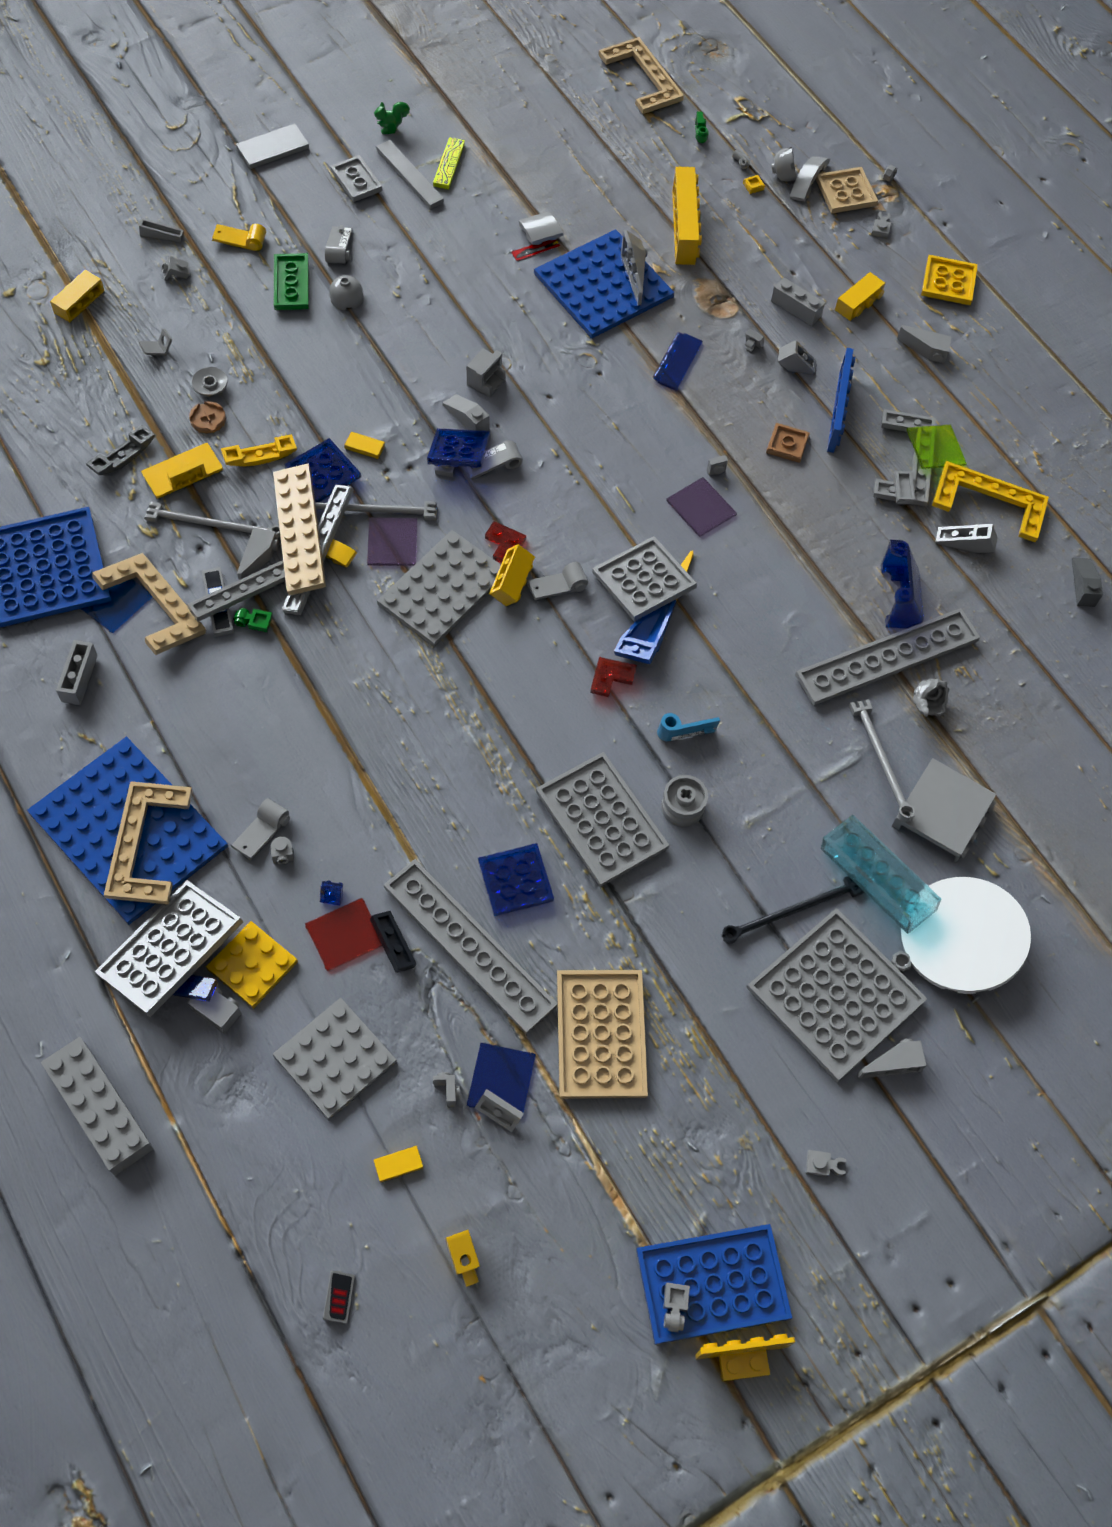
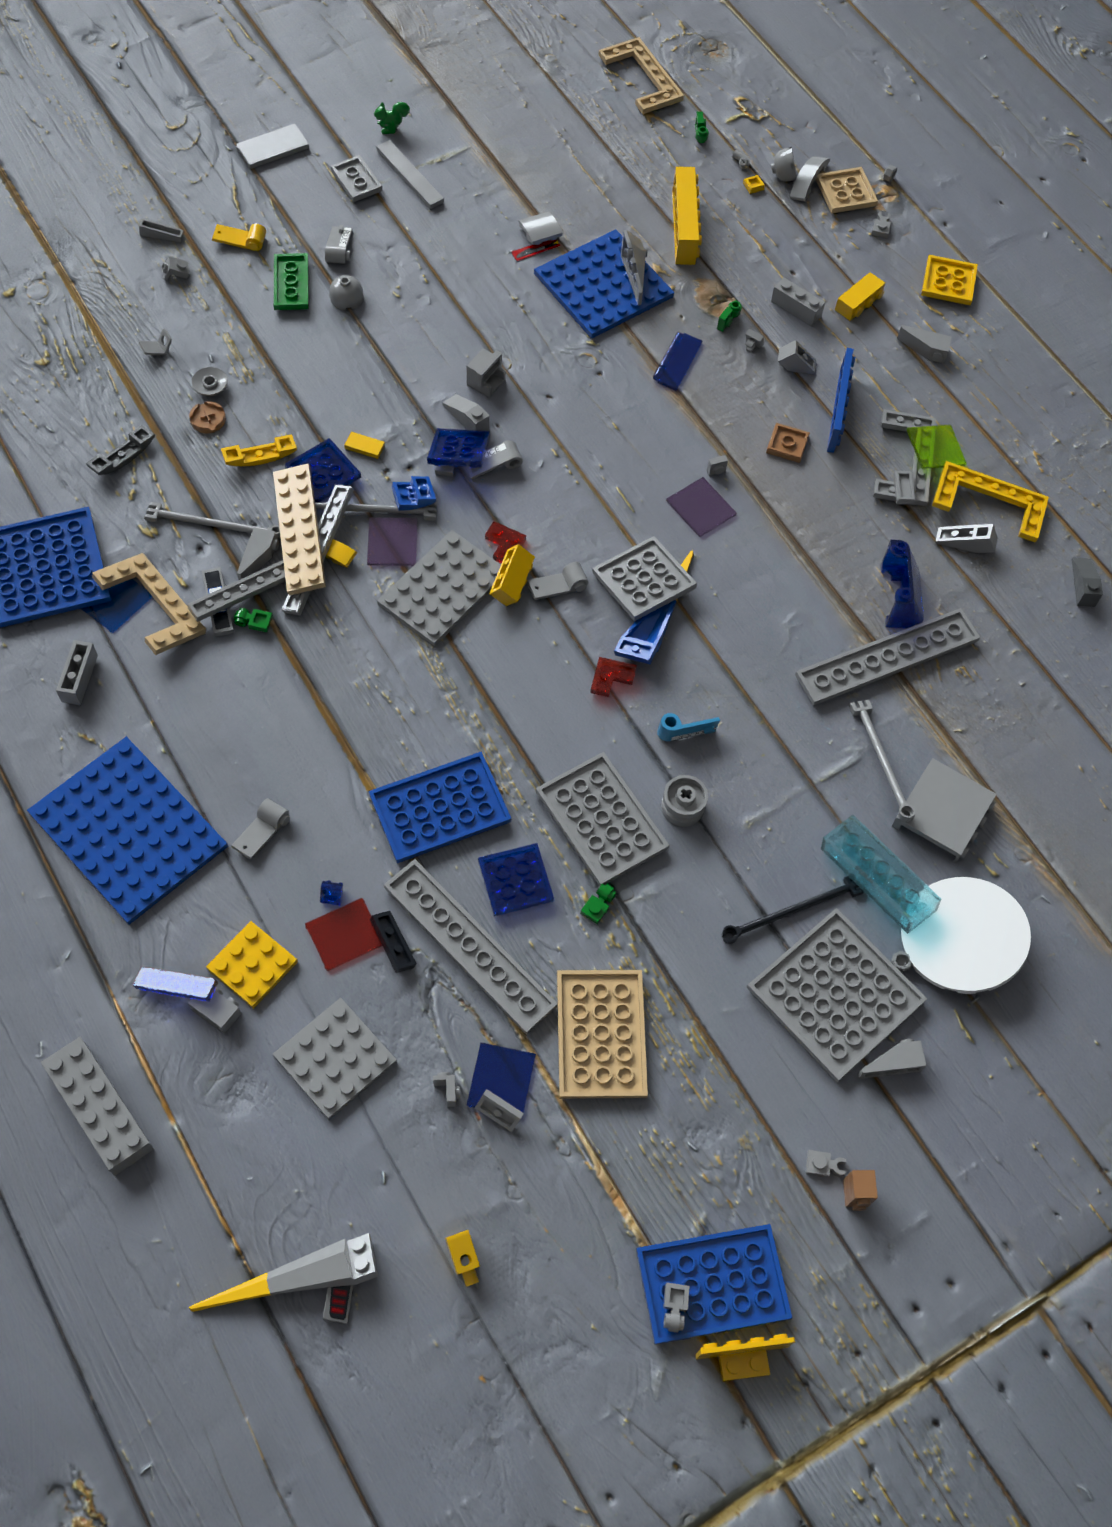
(77, 296): yellow brick -> none
(120, 882): tan plate -> none
(168, 948): plate -> none
(182, 470): yellow bracket -> none
(281, 850): light grey plate -> none
(331, 1266): none -> light grey plate
(398, 1164): yellow tile -> none
(413, 494): none -> blue slope
(439, 807): none -> blue plate
(448, 163): neon yellow tile -> none
(597, 907): none -> green plate
(726, 318): none -> green plate
(860, 1189): none -> medium nougat brick
(931, 697): light grey hair -> none

